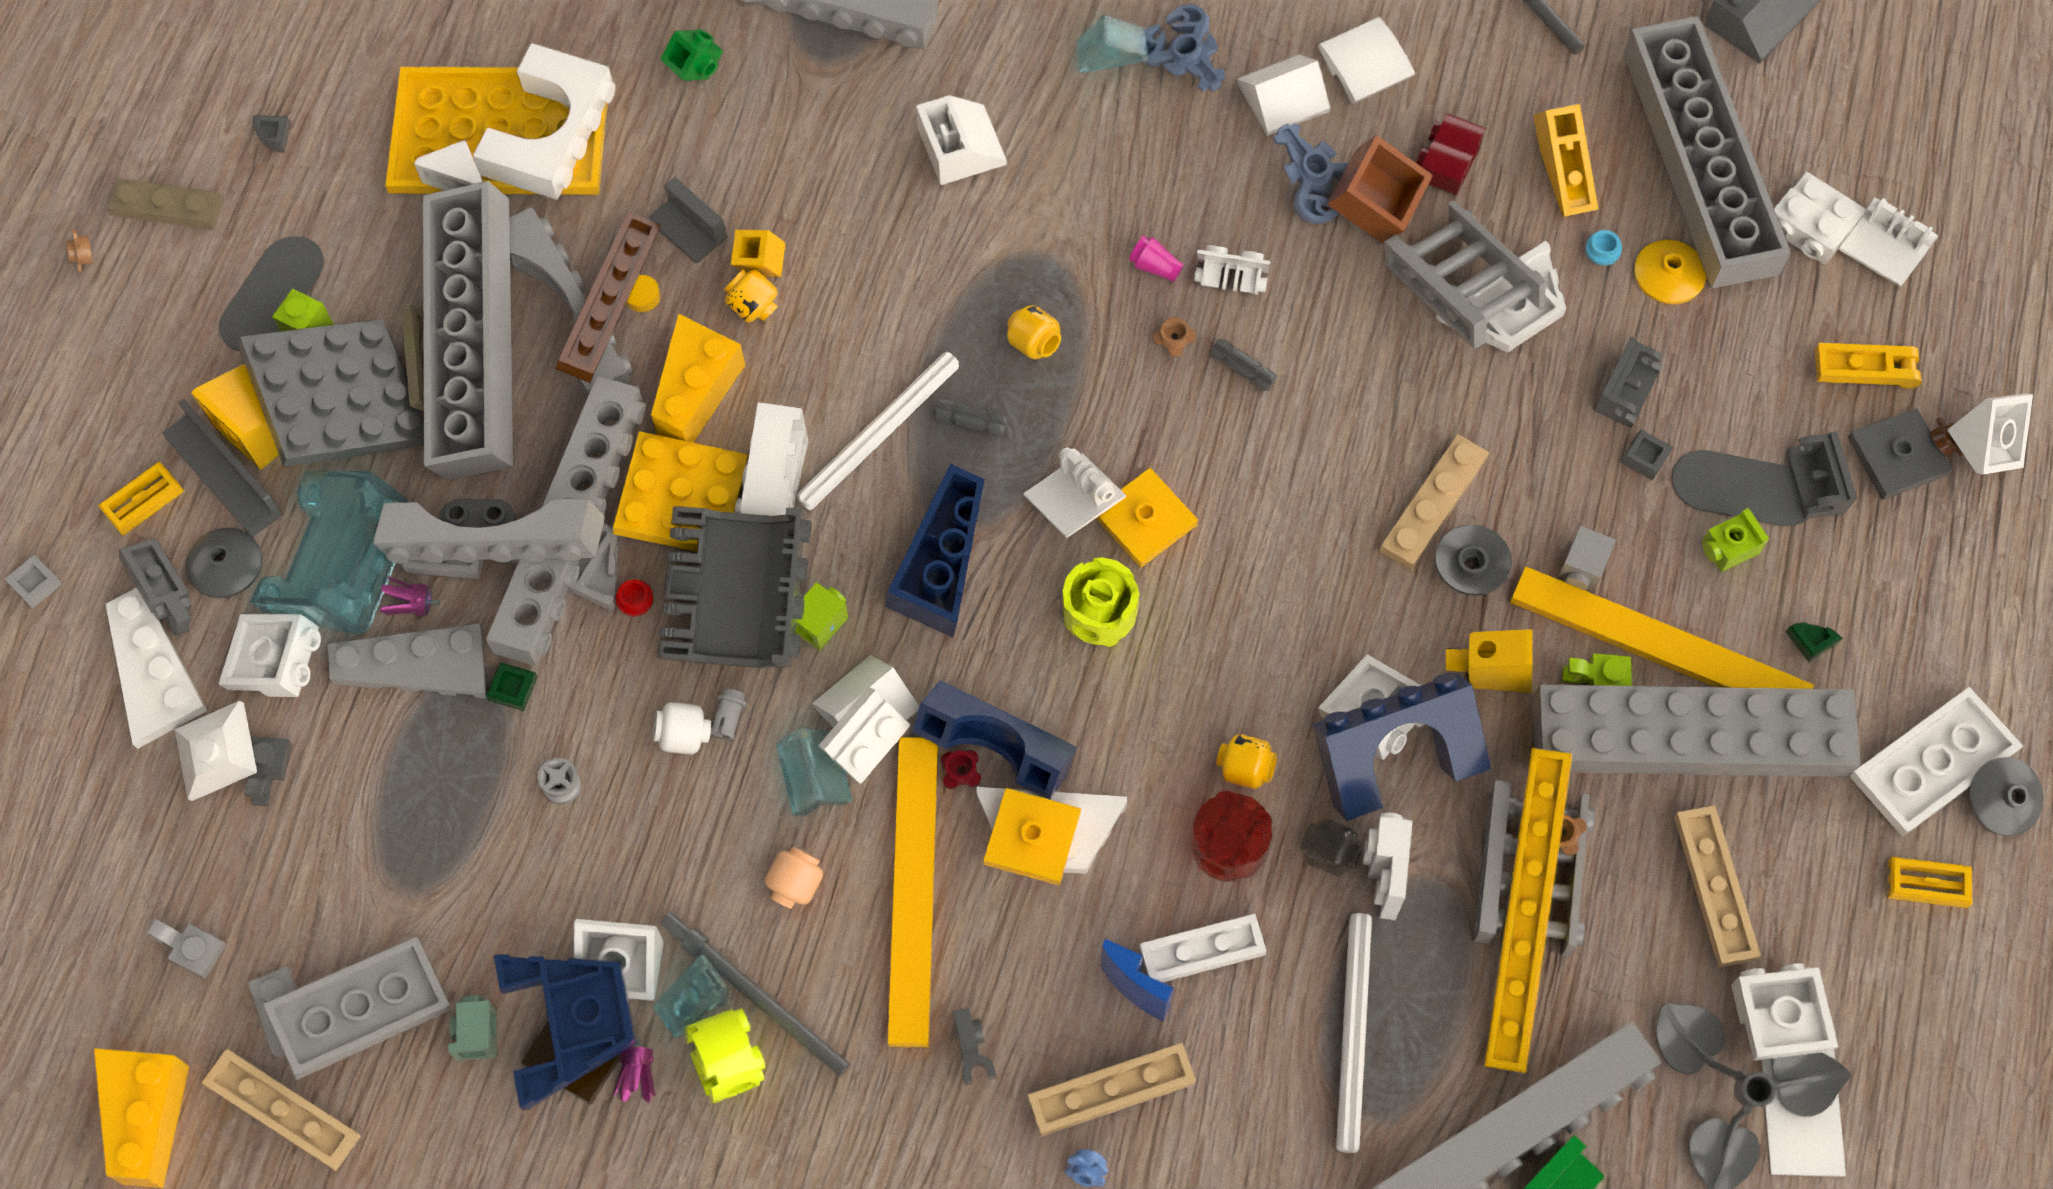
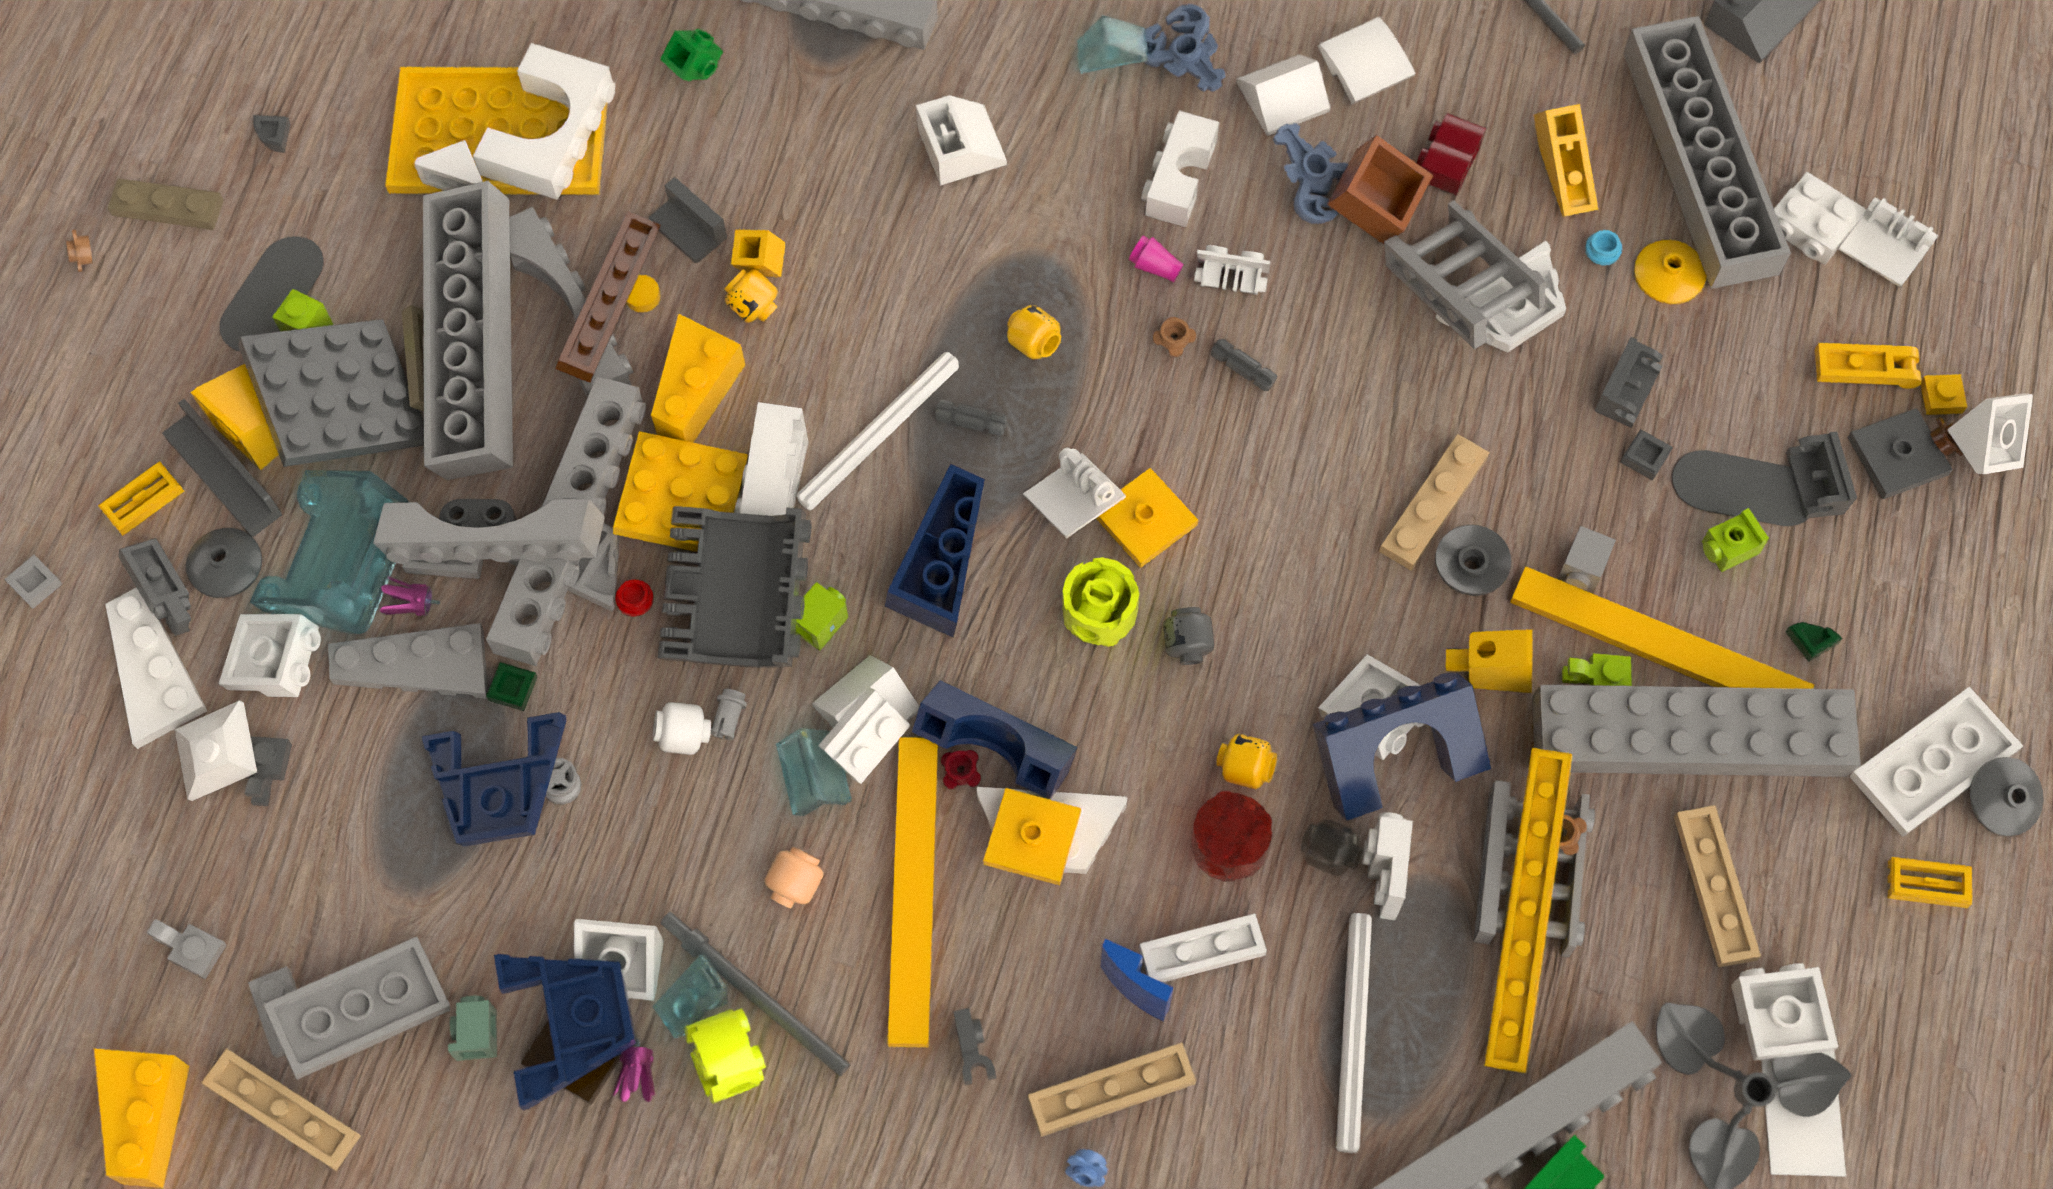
(499, 797): none -> dark blue wing
(1187, 143): none -> white arch
(1188, 635): none -> dark grey head
(1943, 394): none -> yellow plate

